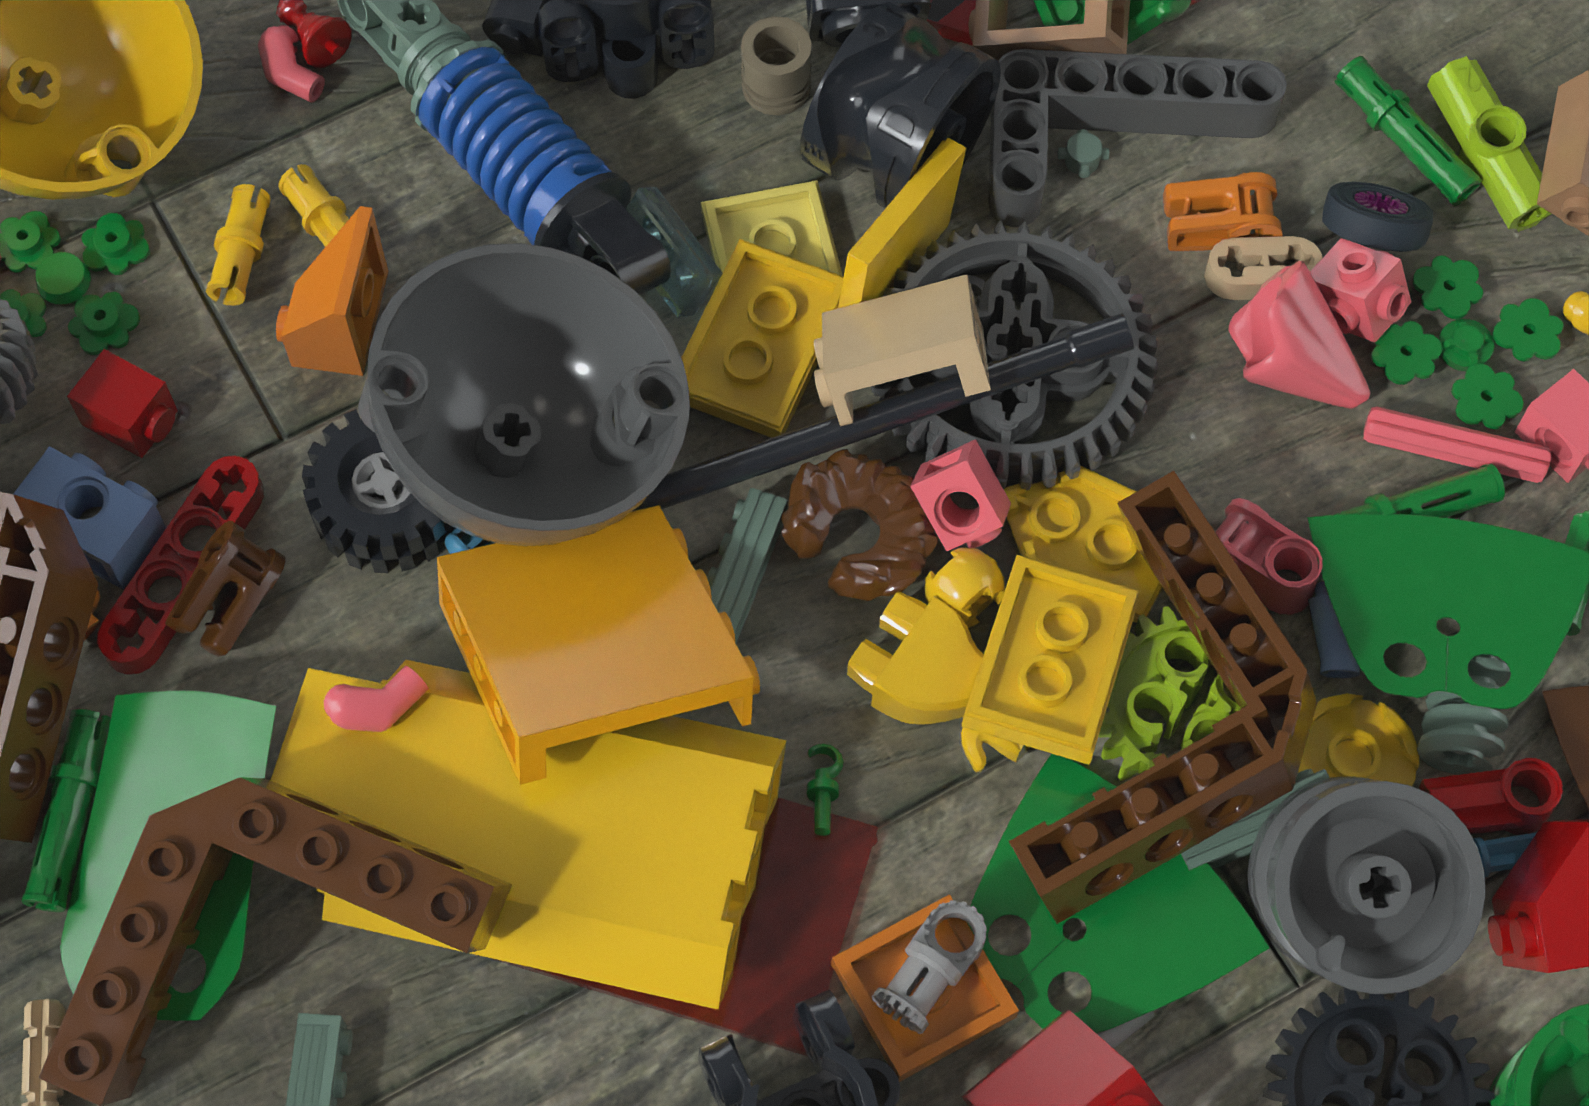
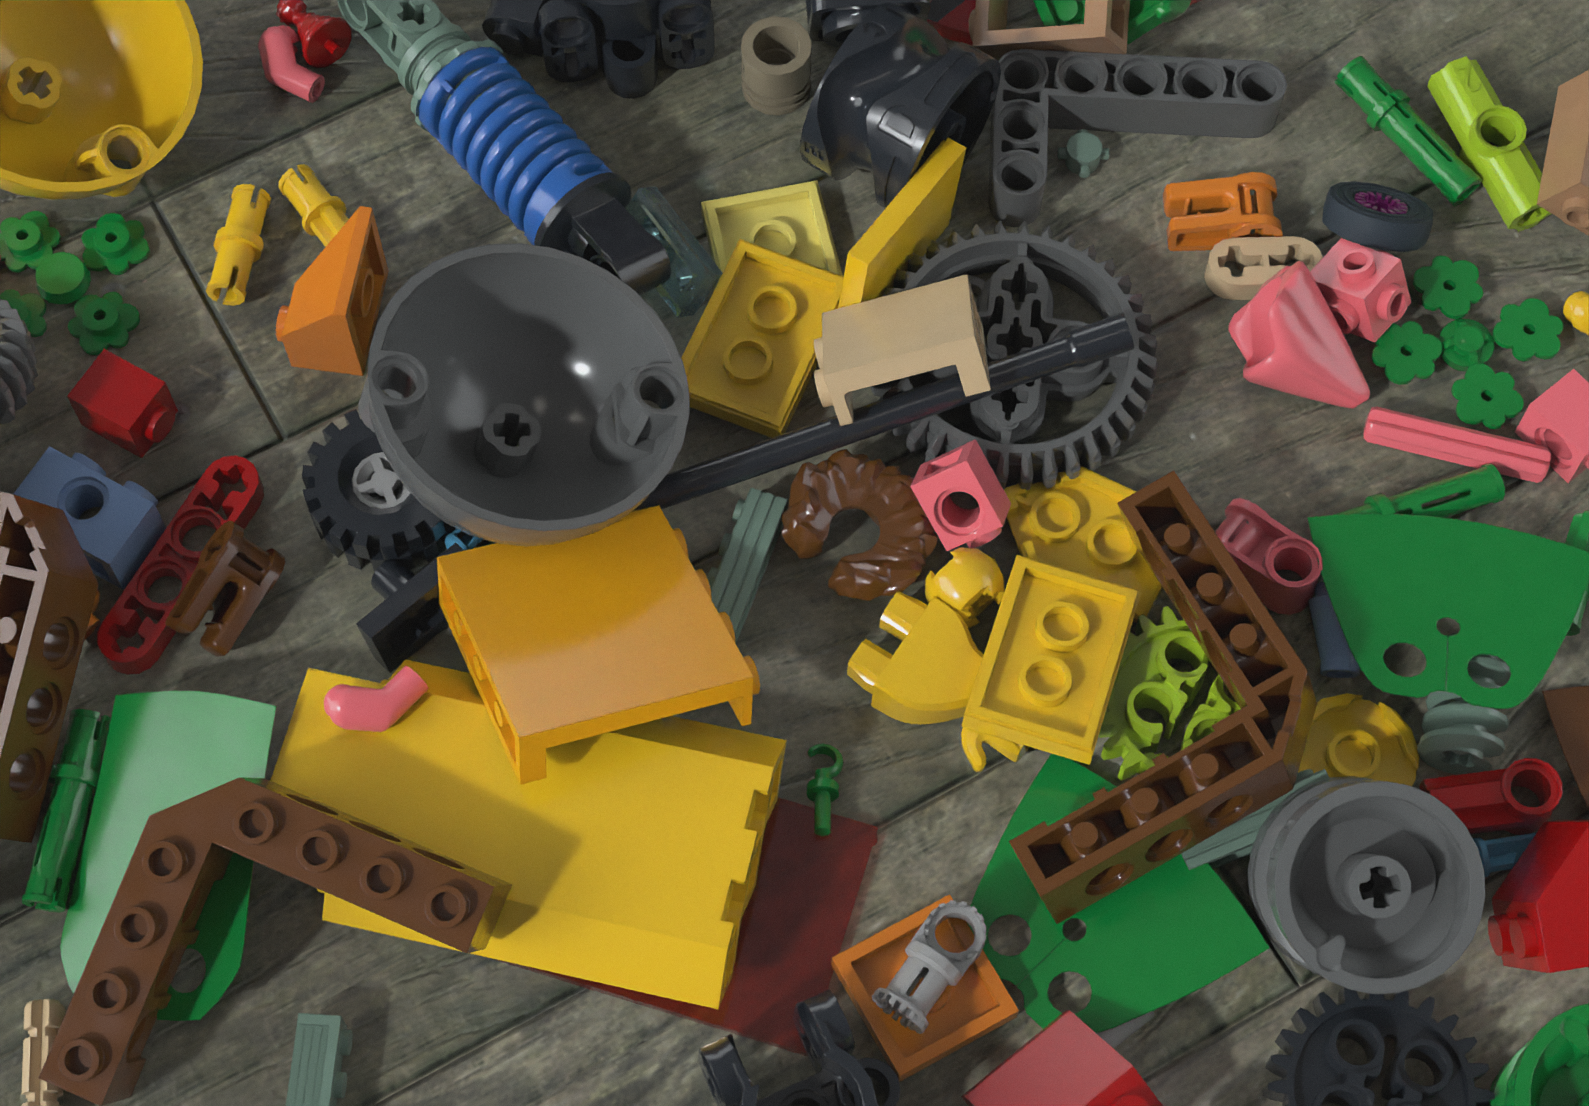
(407, 615): none -> black tile

